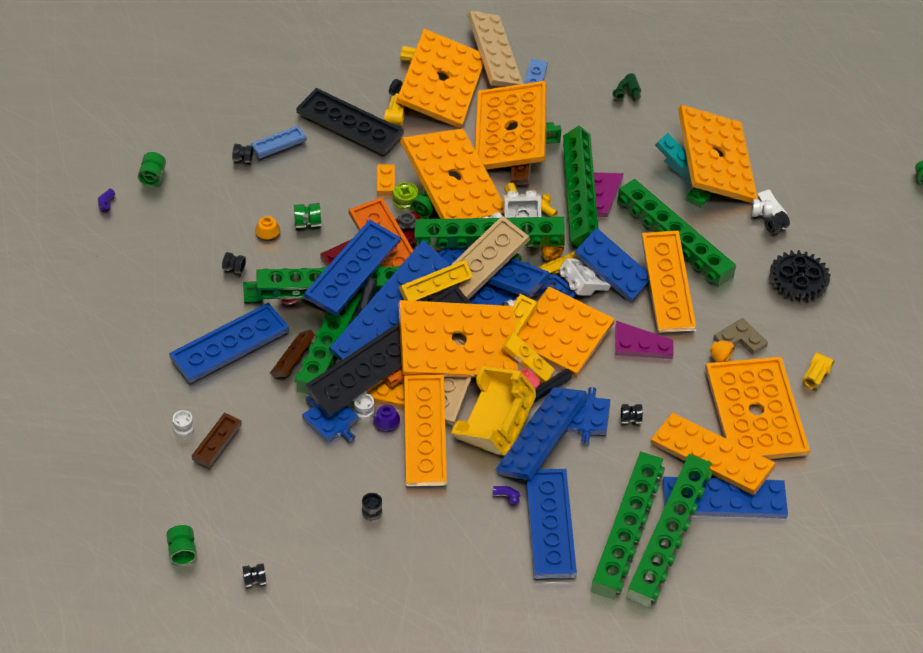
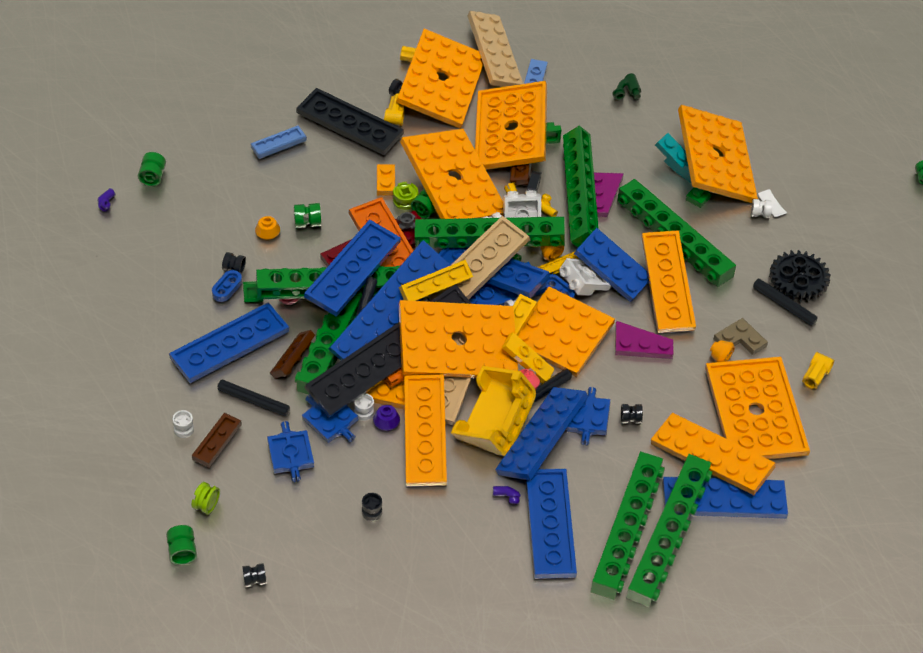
(206, 498): none -> lime wheel
(224, 288): none -> blue plate
(242, 153): black wheel -> none
(253, 397): none -> black axle
(290, 451): none -> blue plate
(534, 181): none -> black beam
(775, 223): black wheel -> none
(785, 302): none -> black axle

